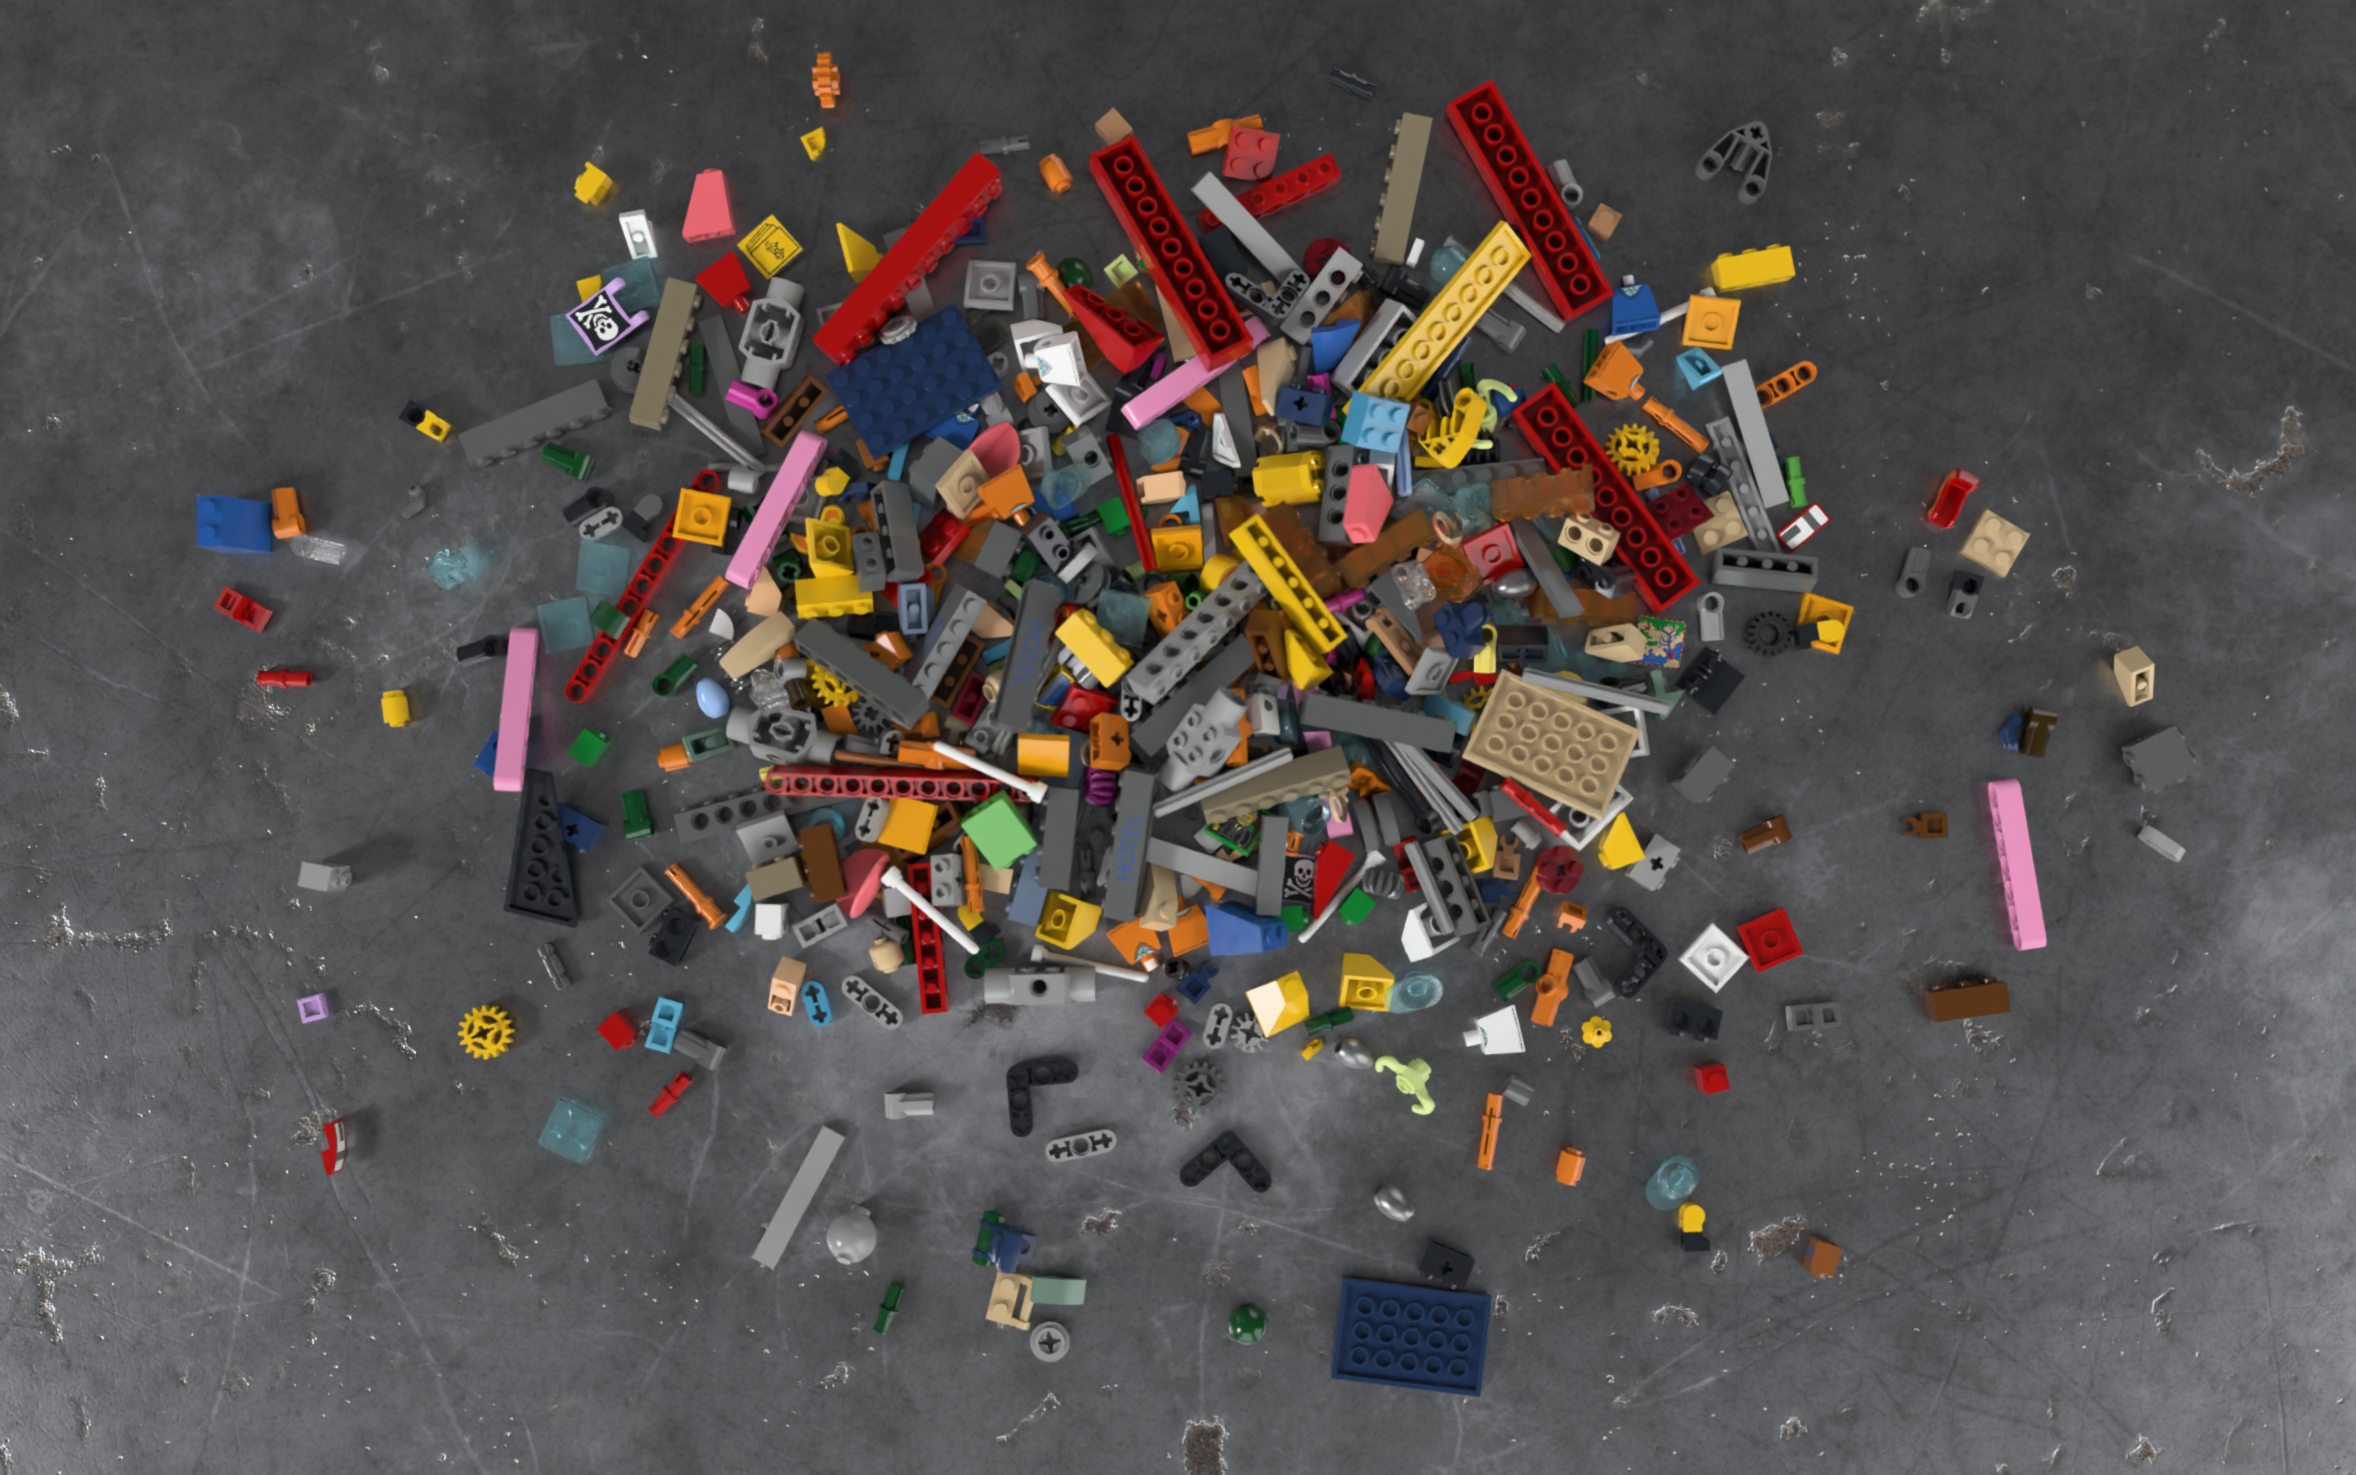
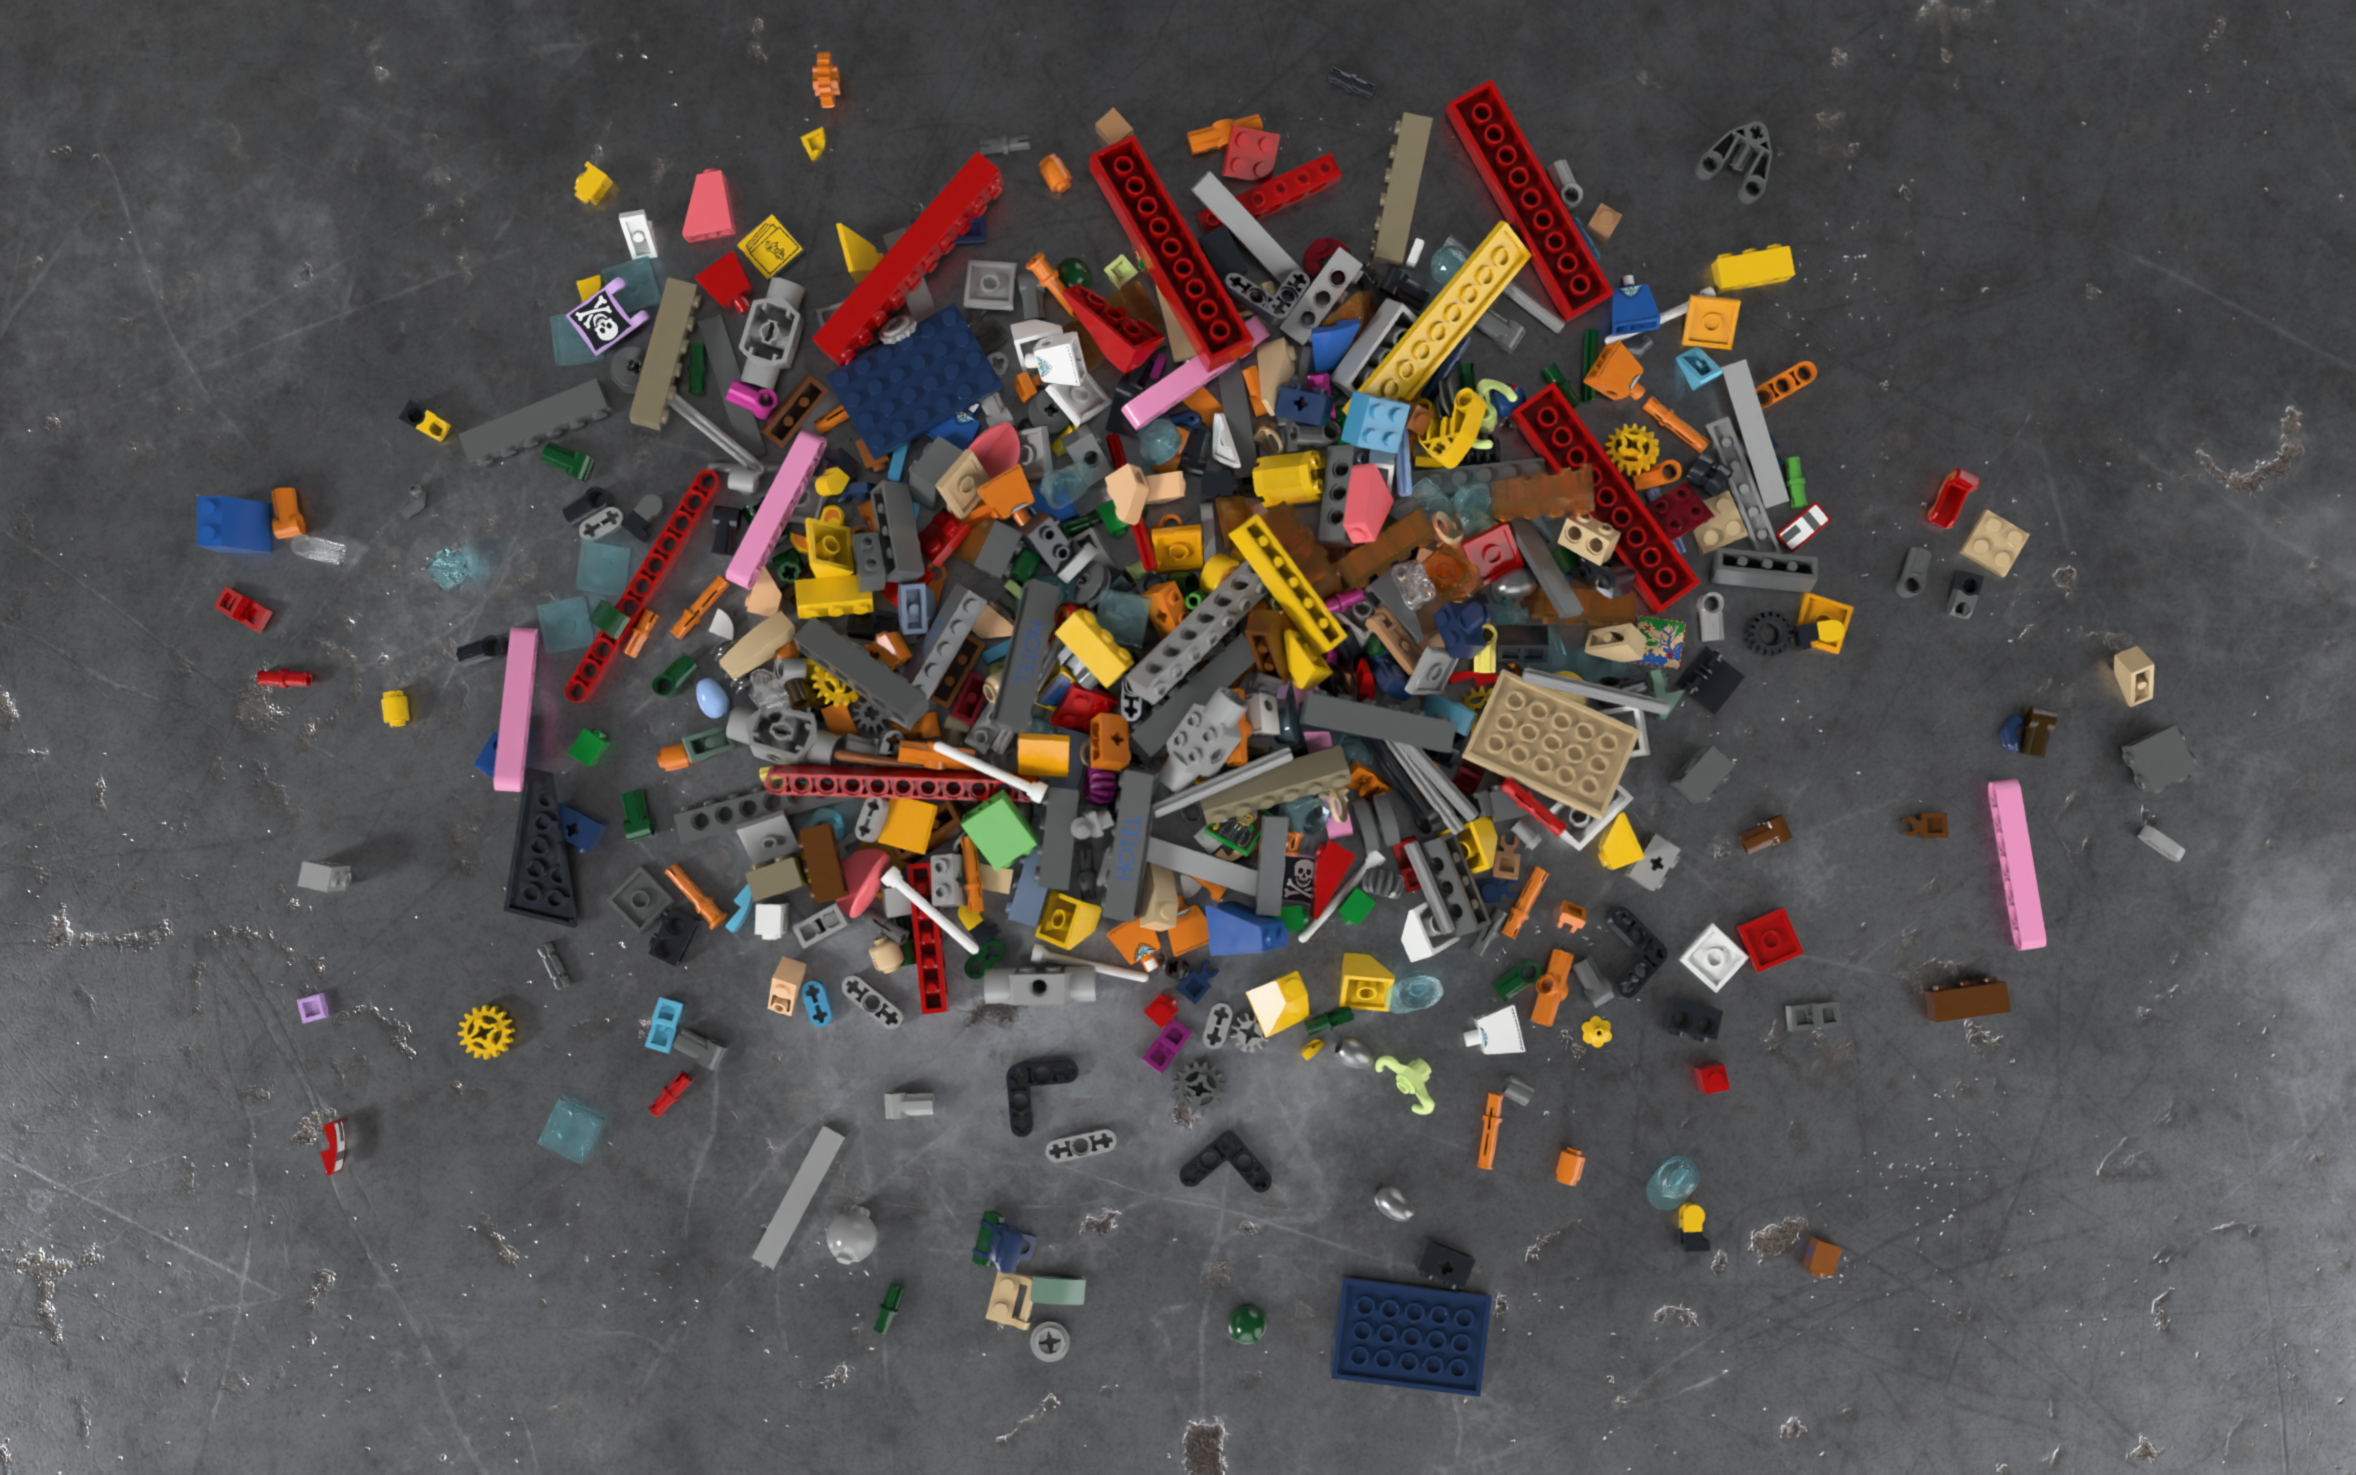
(619, 1031): red brick -> none
(702, 517): light orange tile -> none
(1091, 824): none -> light grey hips
(1128, 491): none -> light nougat slope
(1188, 505): medium azure slope -> none
(1570, 869): dark red plate -> none

